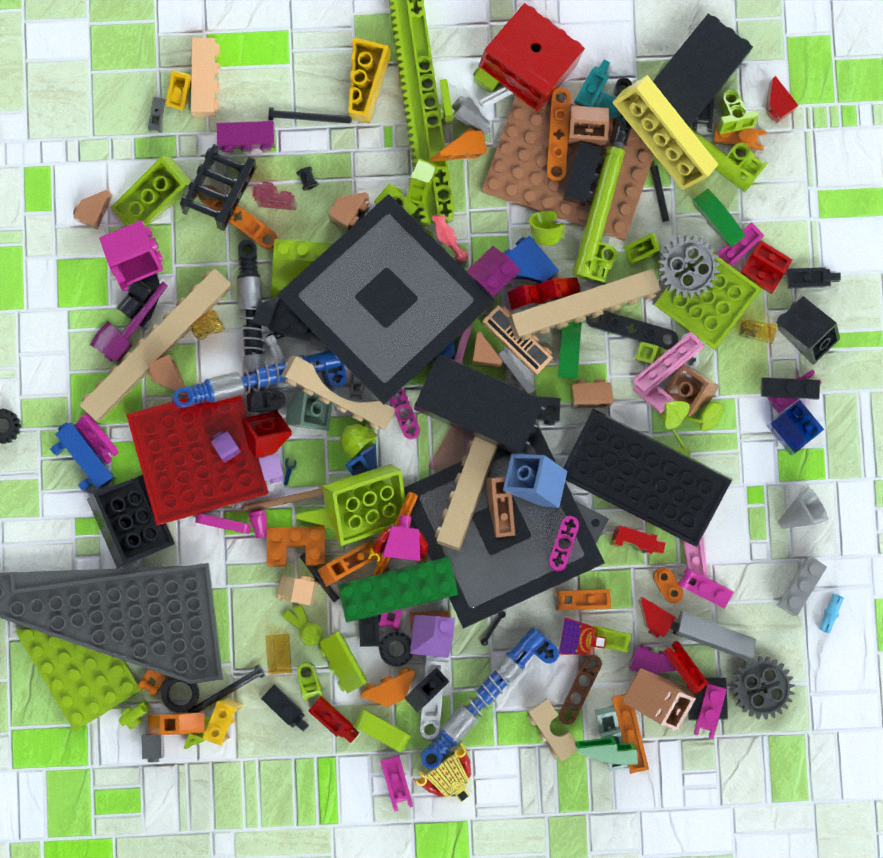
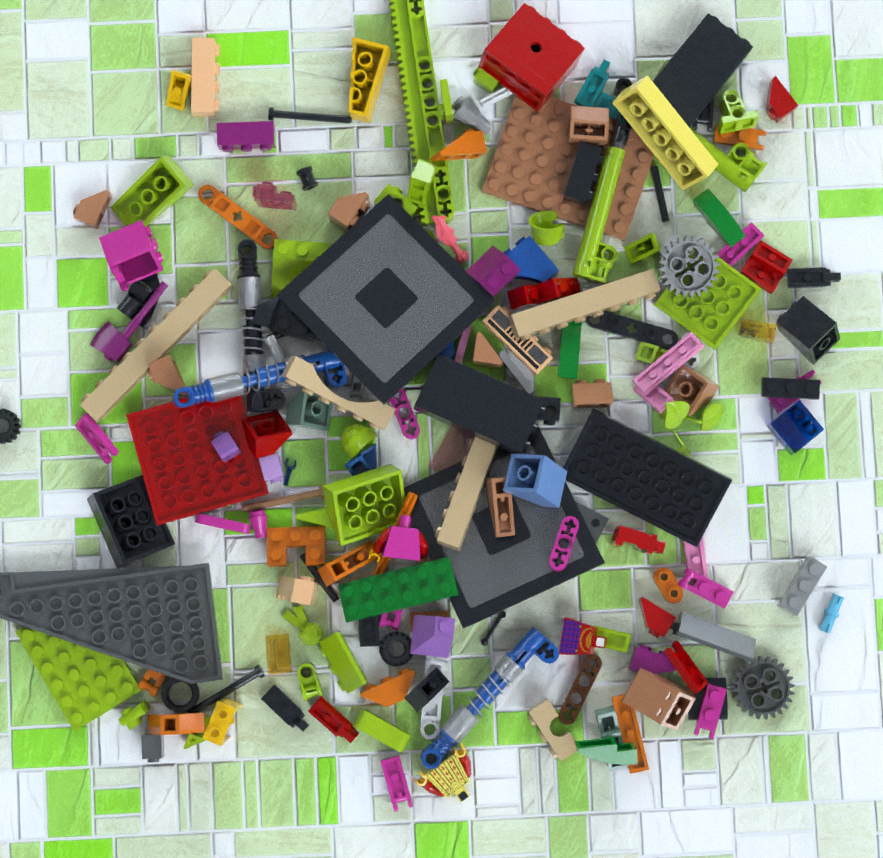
(84, 455): blue brick -> none
(157, 112): dark grey bar -> none
(207, 325): clear yellow plate -> none
(229, 200): black fence -> none
(558, 122): orange piece -> none
(584, 599): orange plate -> none
(804, 511): light grey hat -> none

